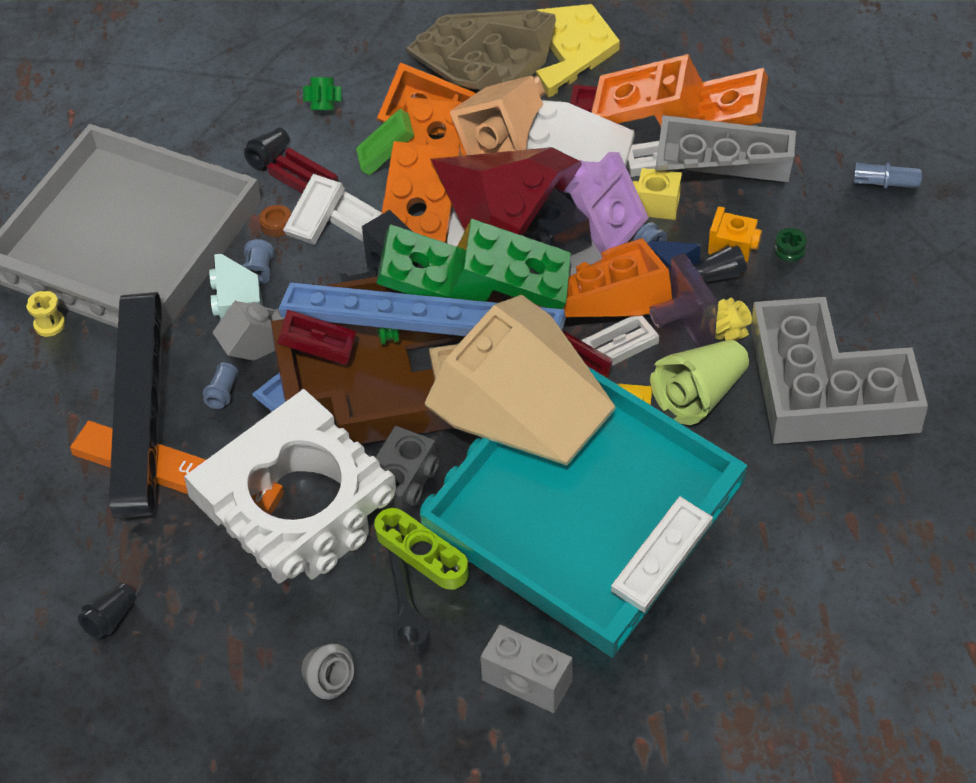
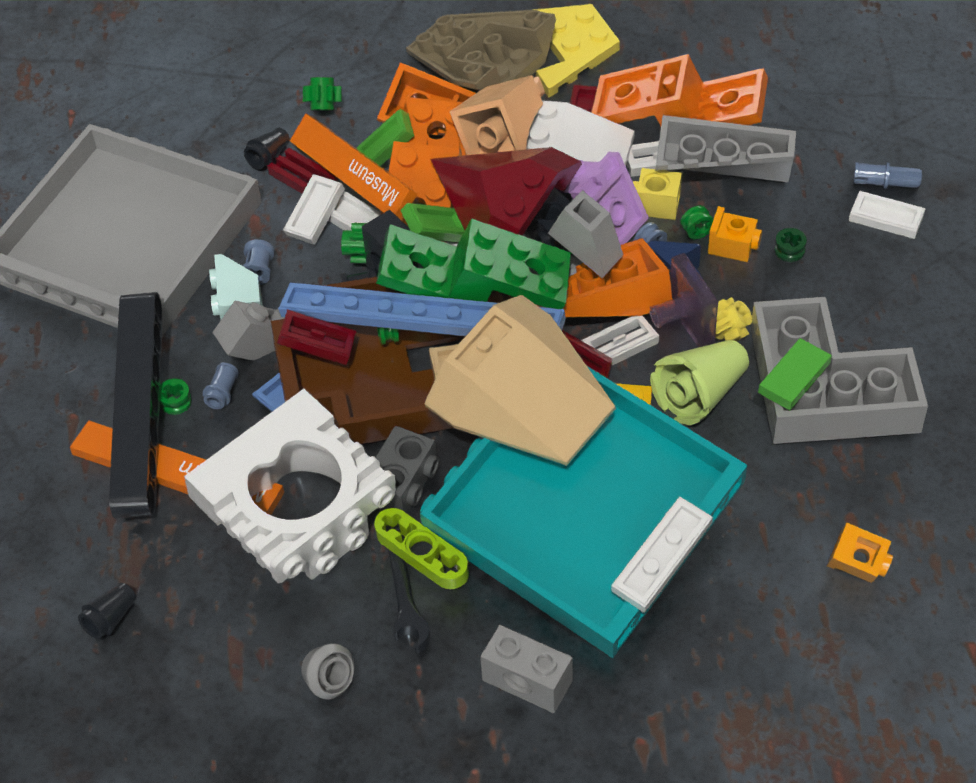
(46, 313): light yellow bush -> none
(176, 388): none -> green bush
(274, 219): dark orange tile -> none
(352, 166): none -> orange tile
(353, 244): none -> green gear
(433, 221): none -> bright green tile
(588, 234): none -> light grey slope
(697, 222): none -> green bush
(722, 264): black cone -> none
(794, 374): none -> bright green tile
(858, 540): none -> light orange brick
(887, 214): none -> white tile

